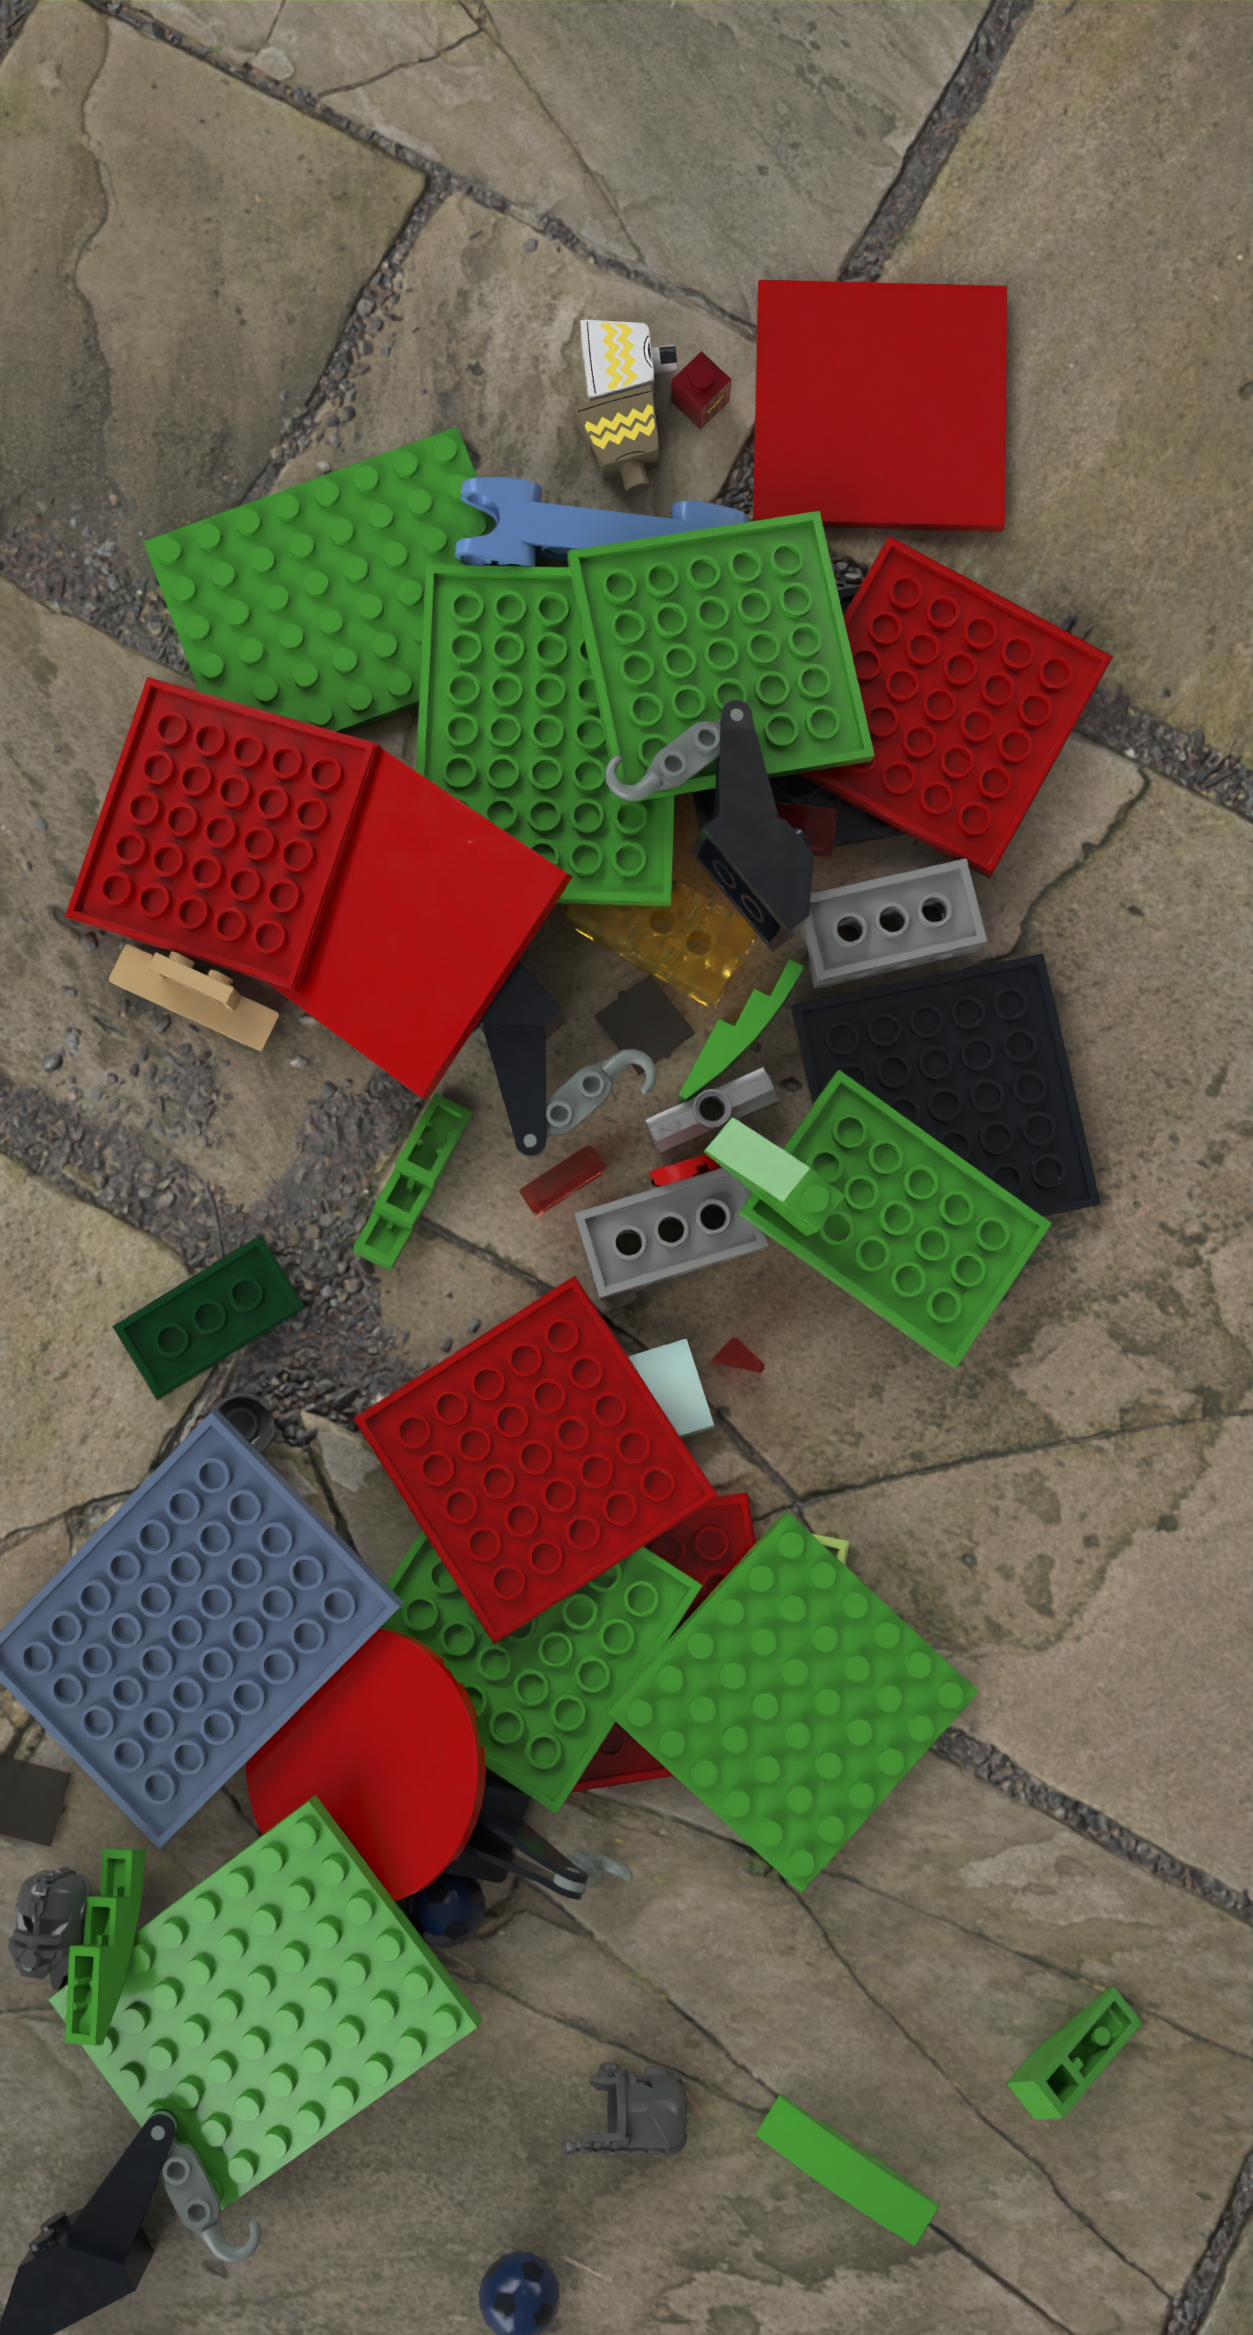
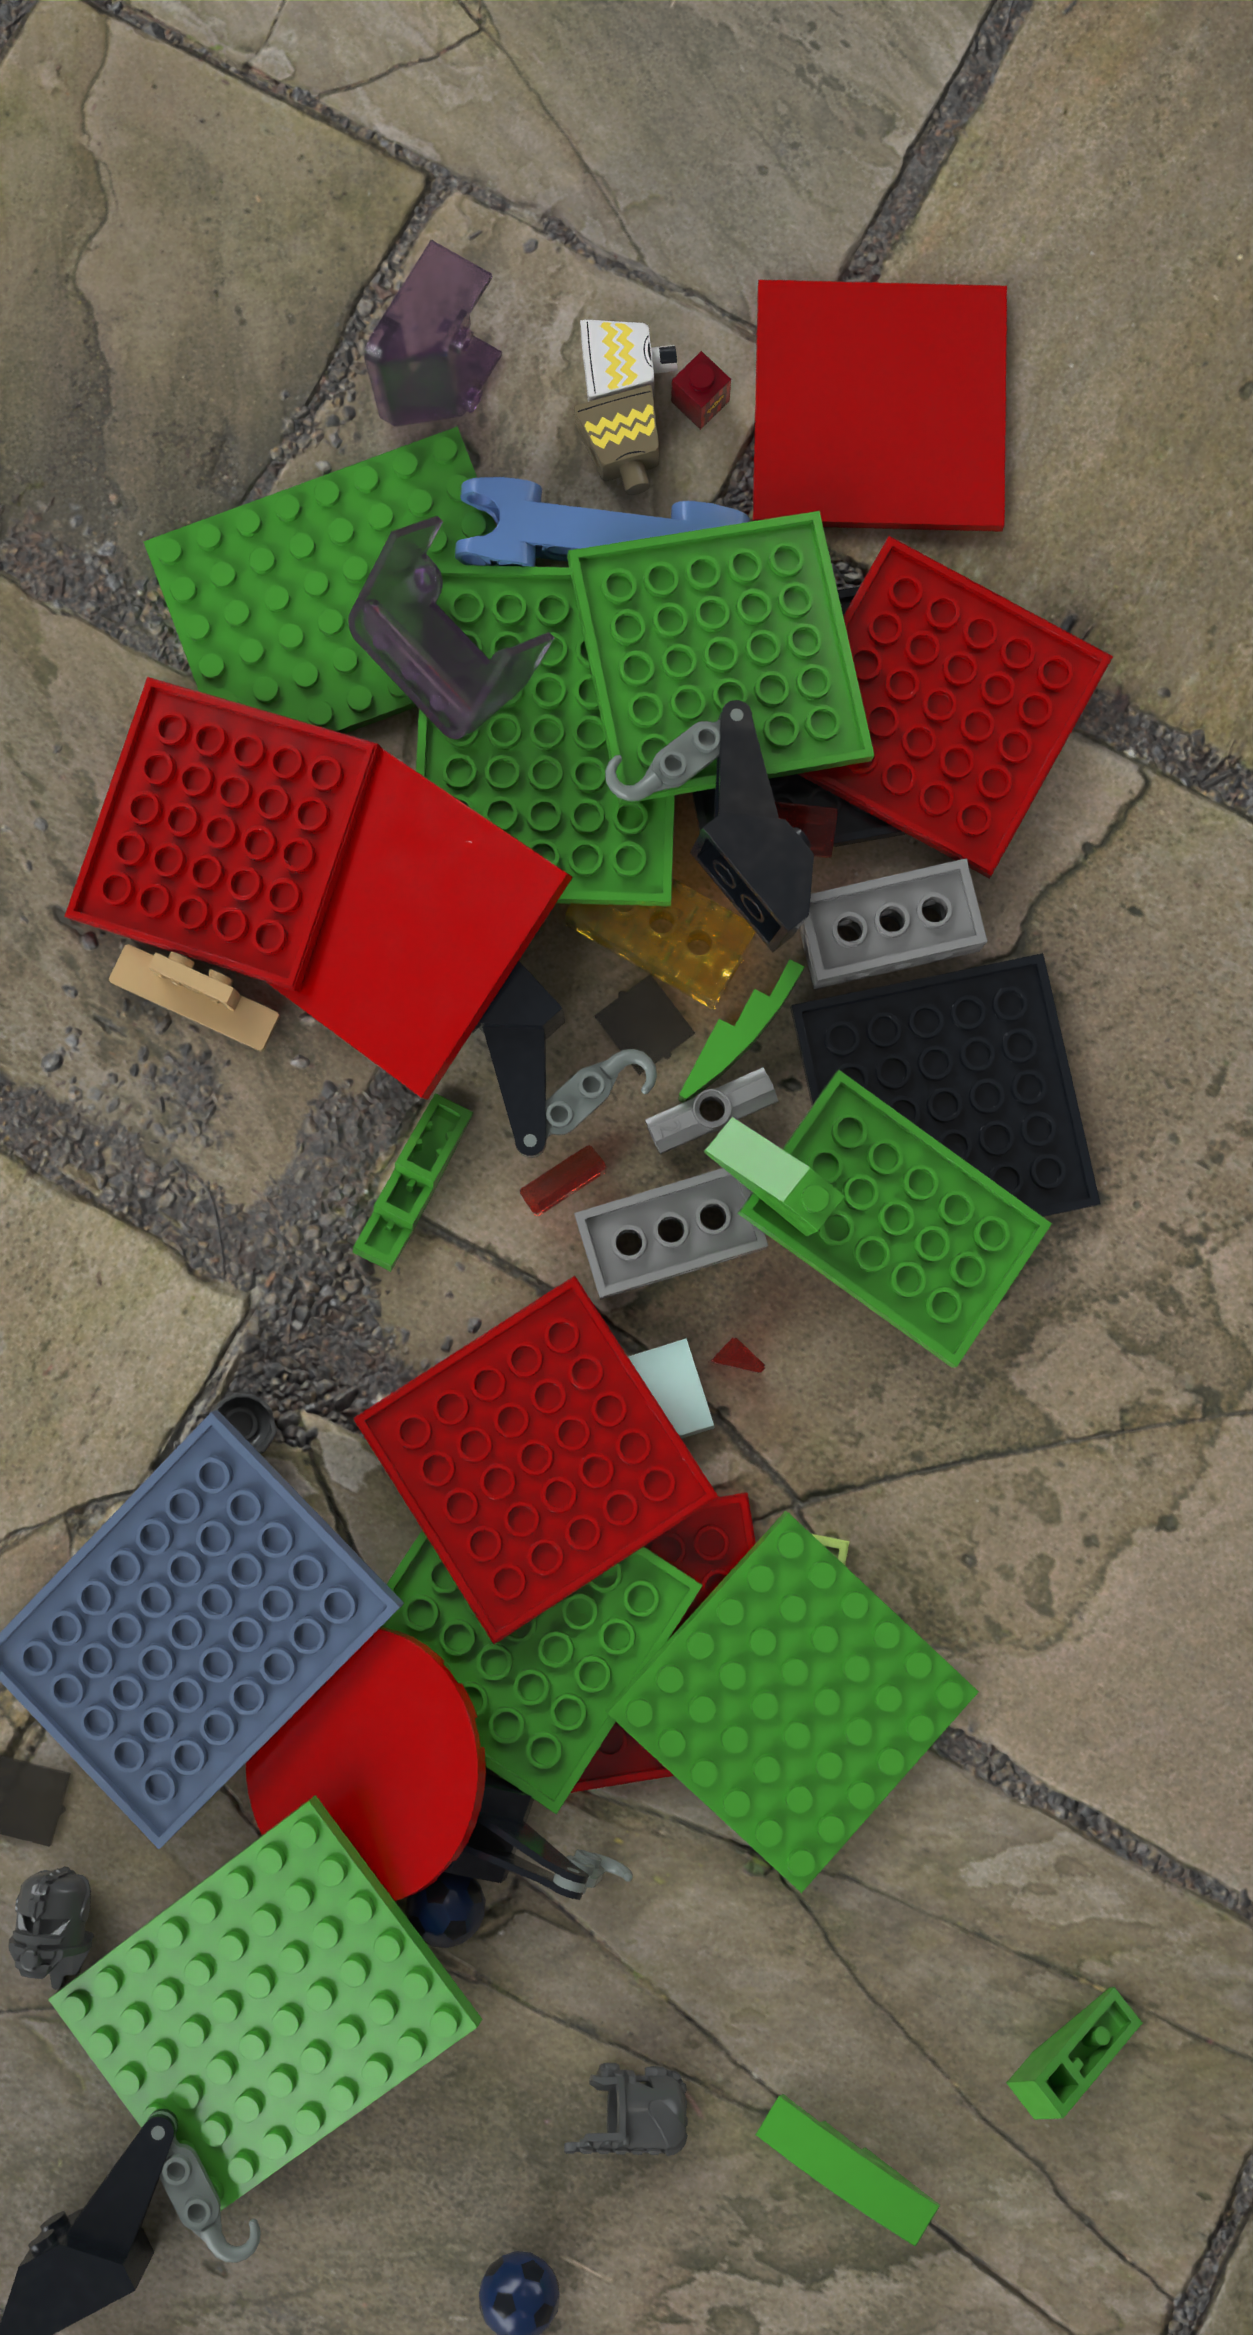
(101, 1963): bright green slope -> none
(209, 1317): dark green tile -> none
(422, 350): none -> clear purple windscreen
(424, 648): none -> windscreen
(682, 1170): red tile -> none

